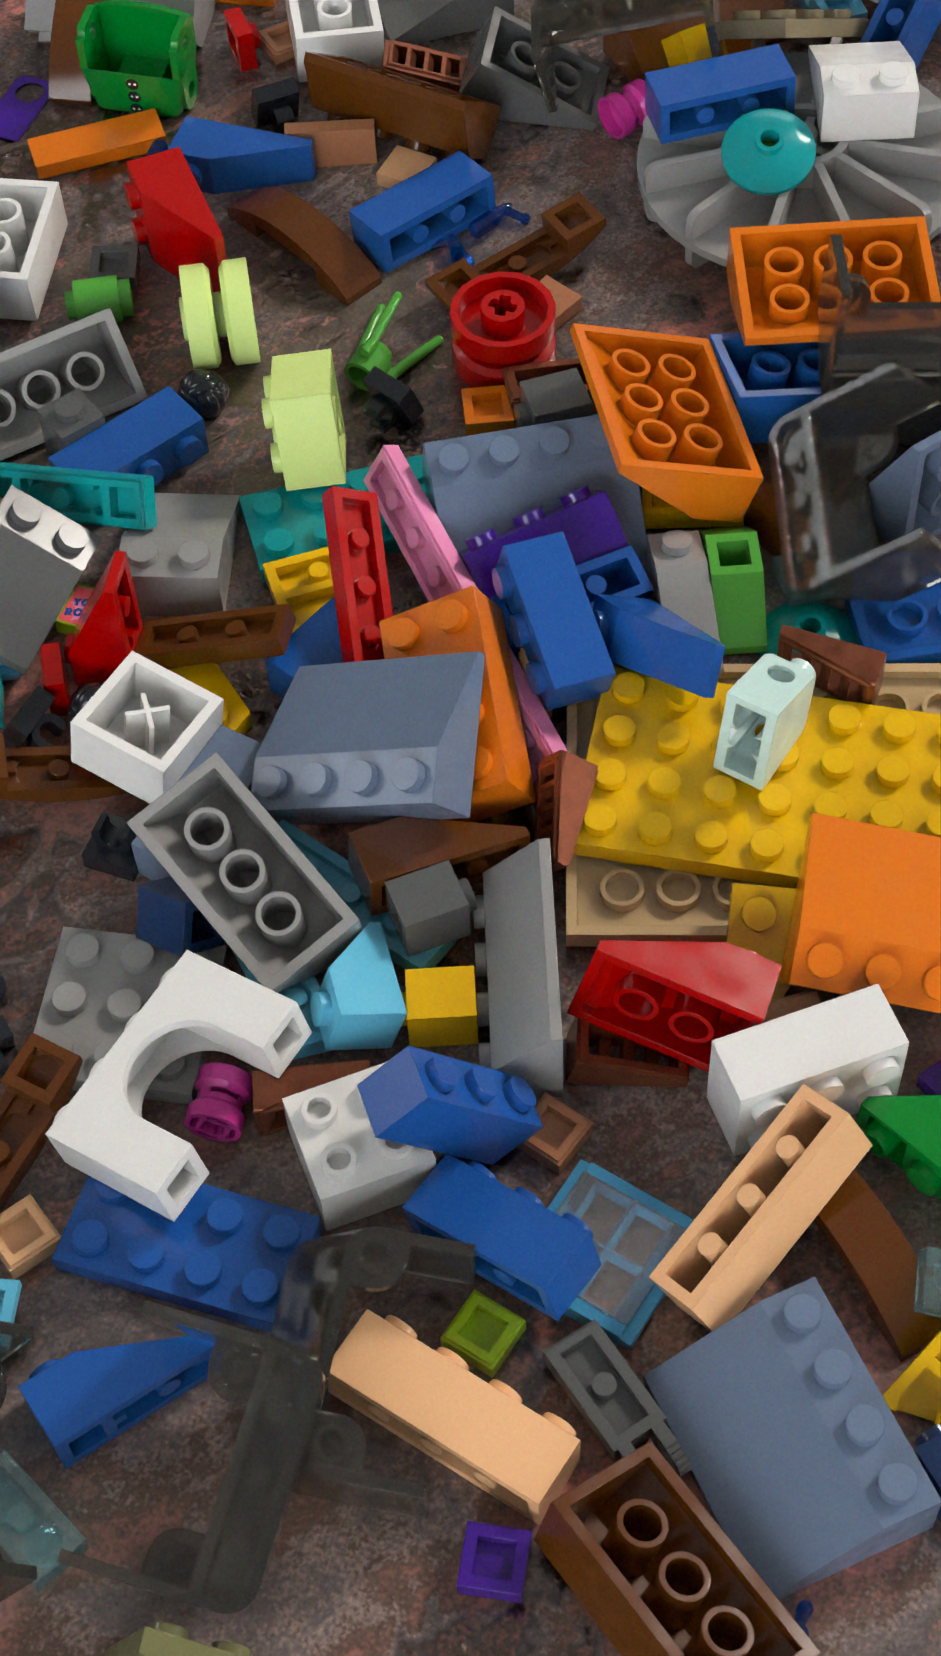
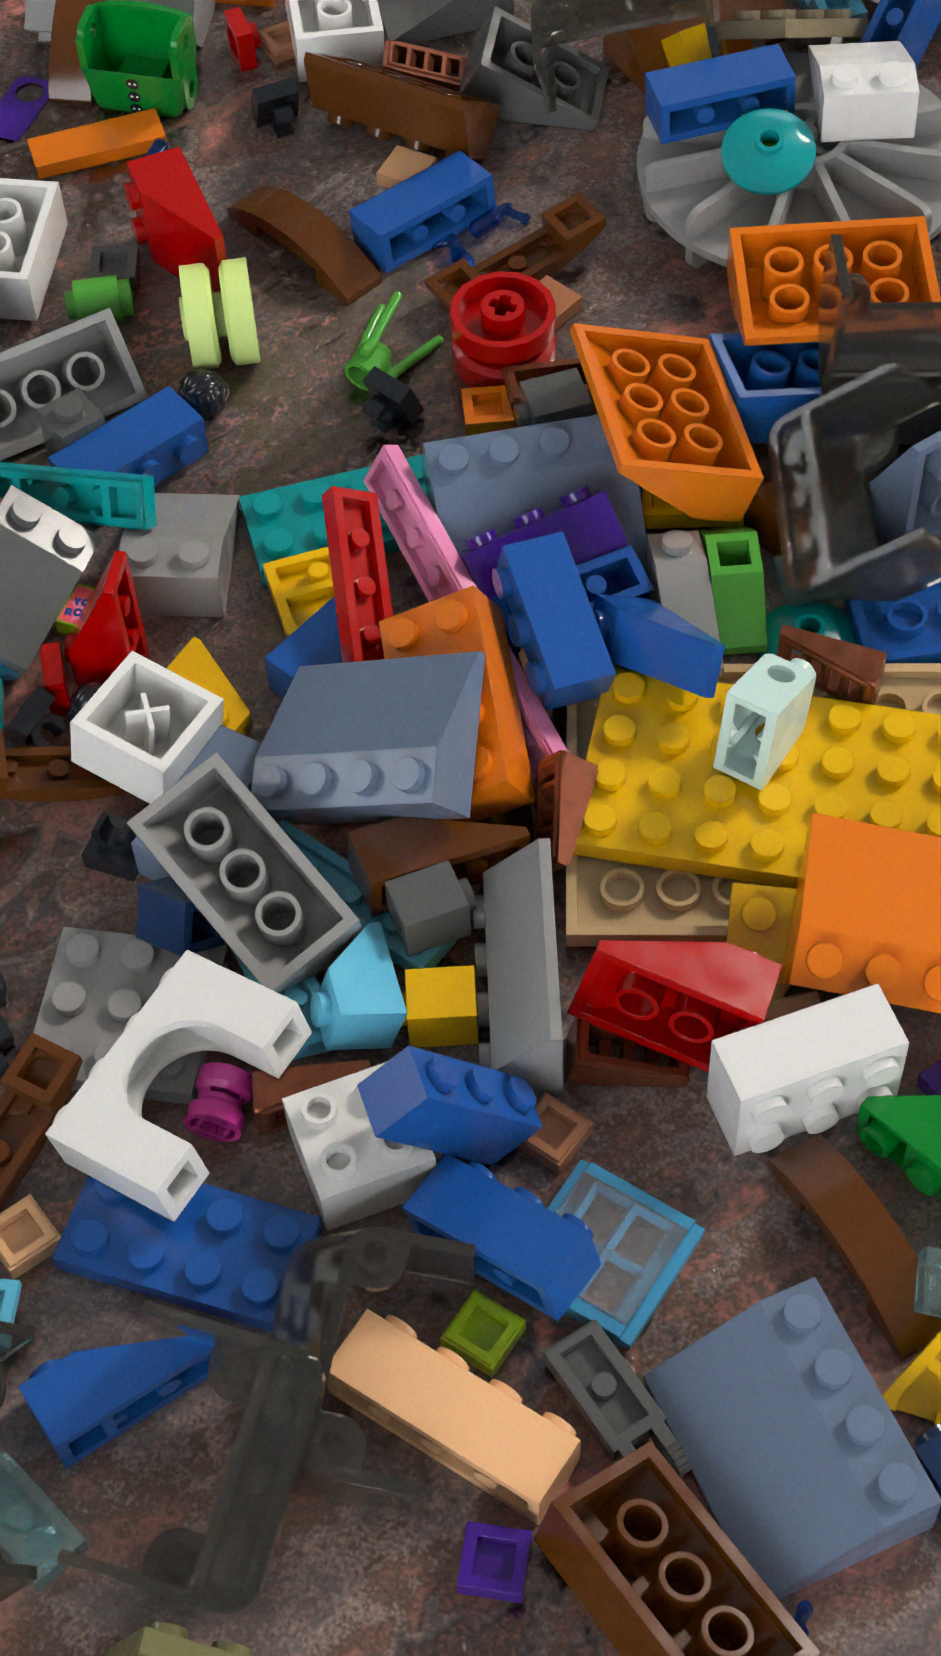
(217, 636): reddish brown plate -> none
(242, 157): blue slope -> none
(305, 420): yellowish green brick -> none
(338, 141): nougat tile -> none
(623, 110): dark pink wheel -> none
(761, 1209): light nougat brick -> none

